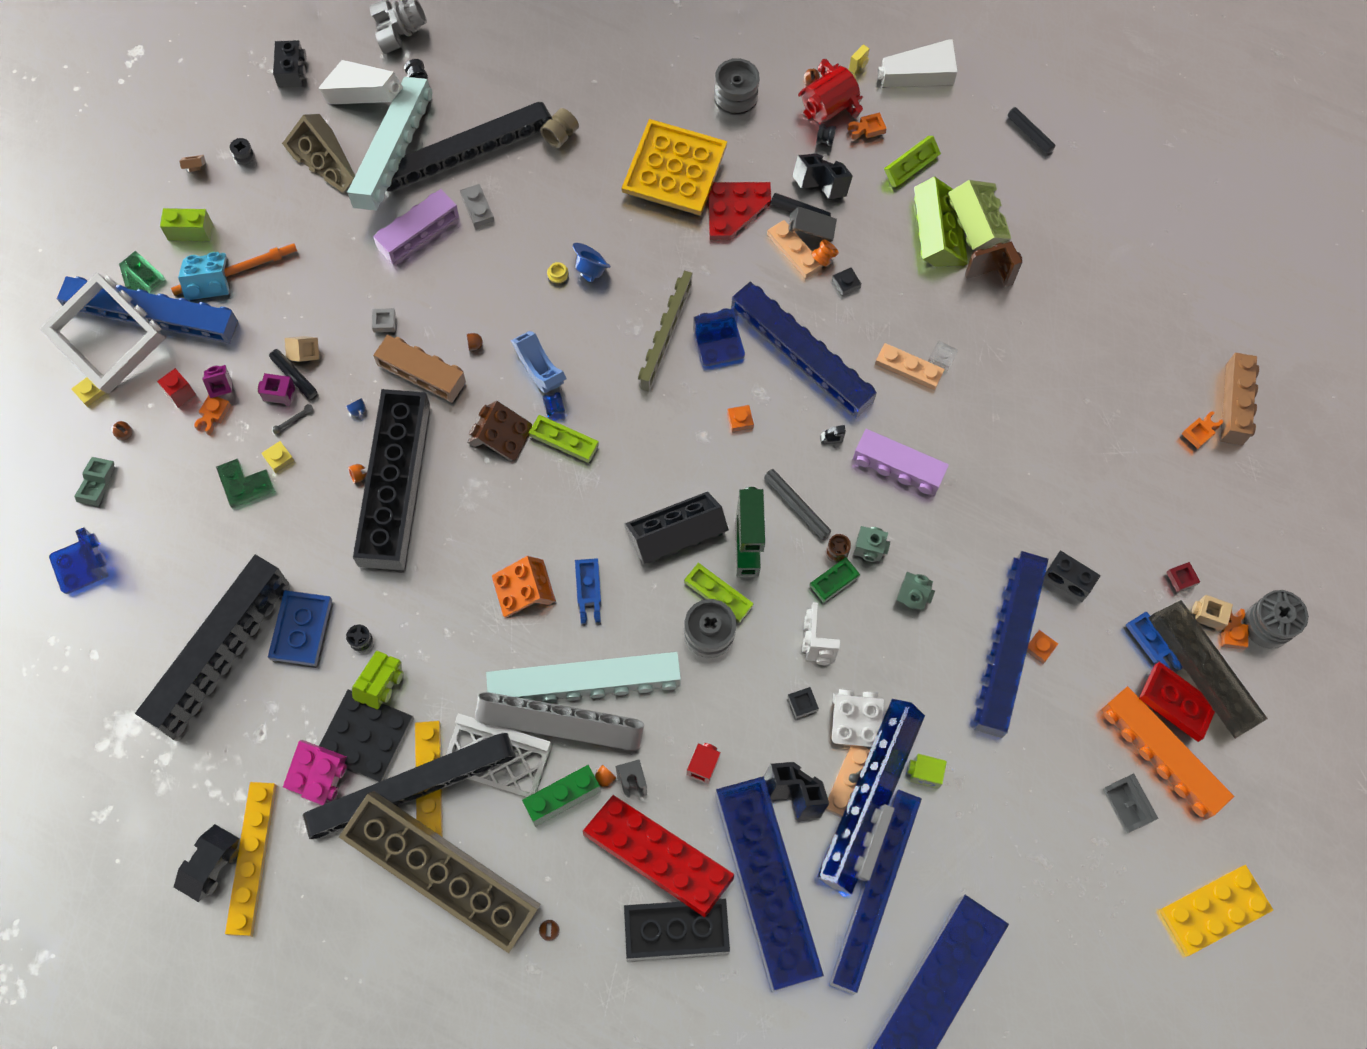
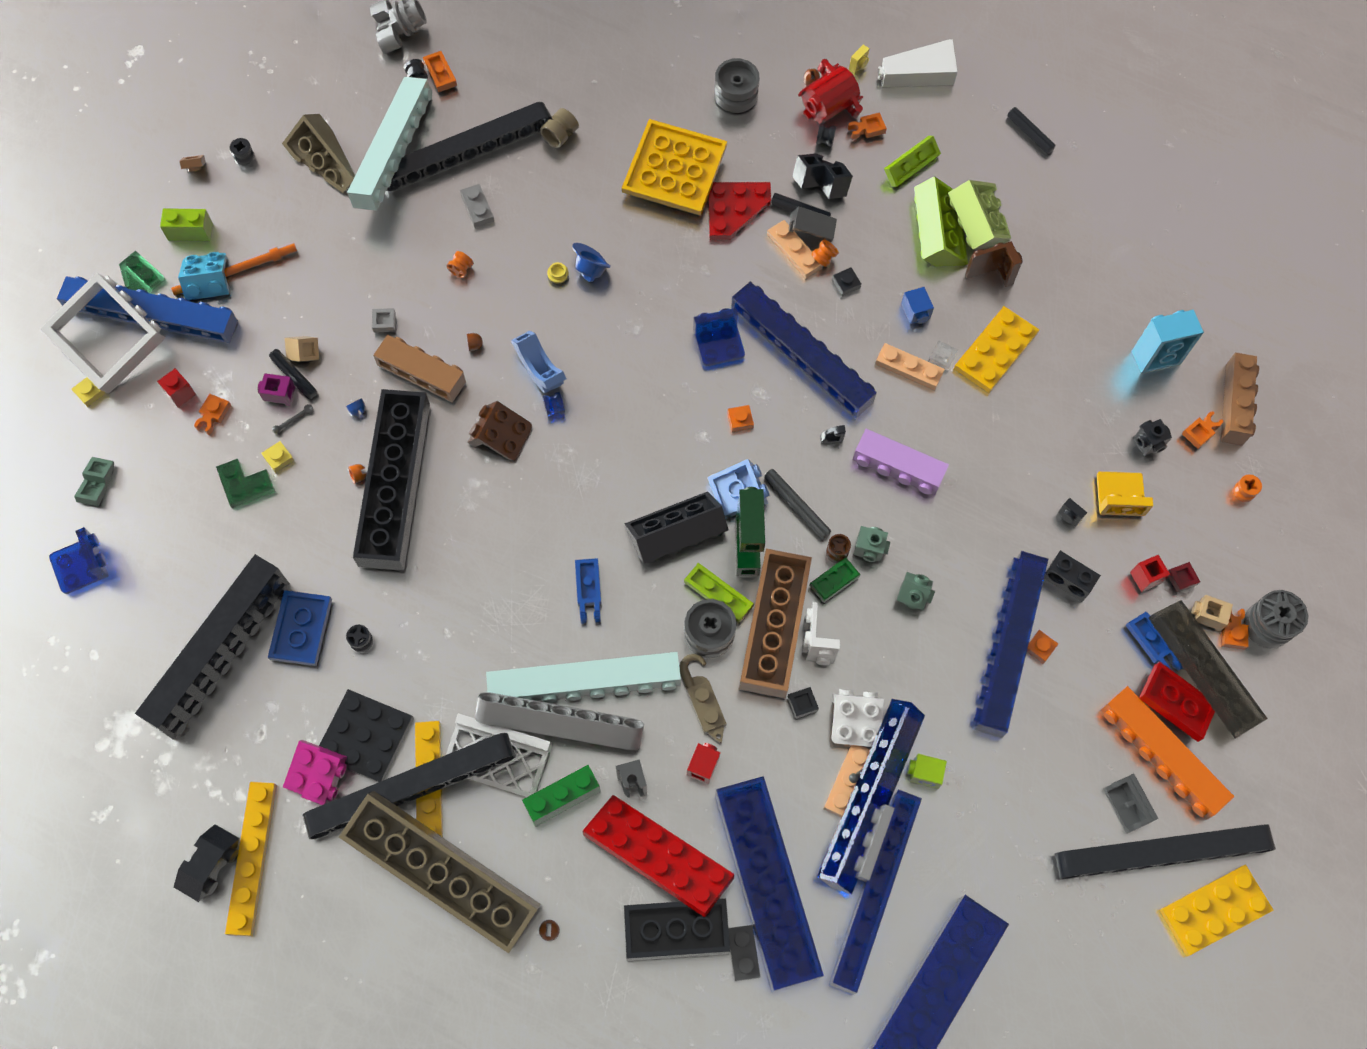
(118, 433): dark orange hinge -> none
(217, 376): magenta brick -> none
(288, 63): black brick -> none
(359, 84): white slope -> none
(377, 680): lime brick -> none
(416, 226): lavender brick -> none
(439, 71): none -> orange plate
(460, 264): none -> orange wheel
(523, 585): orange bracket -> none
(563, 438): lime plate -> none
(604, 776): orange hinge -> none
(663, 336): olive plate -> none
(703, 699): none -> dark tan plate
(729, 481): none -> light blue plate
(743, 953): none -> dark grey plate
(775, 623): none -> medium nougat brick
(807, 793): black brick -> none
(917, 305): none -> blue brick
(996, 349): none -> yellow plate
(1072, 512): none -> black plate
(1122, 494): none -> yellow bracket
(1150, 573): none -> red brick
(1152, 437): none -> black brick
(1164, 851): none -> black beam
(1167, 340): none -> medium azure brick
(1242, 491): none -> orange wheel

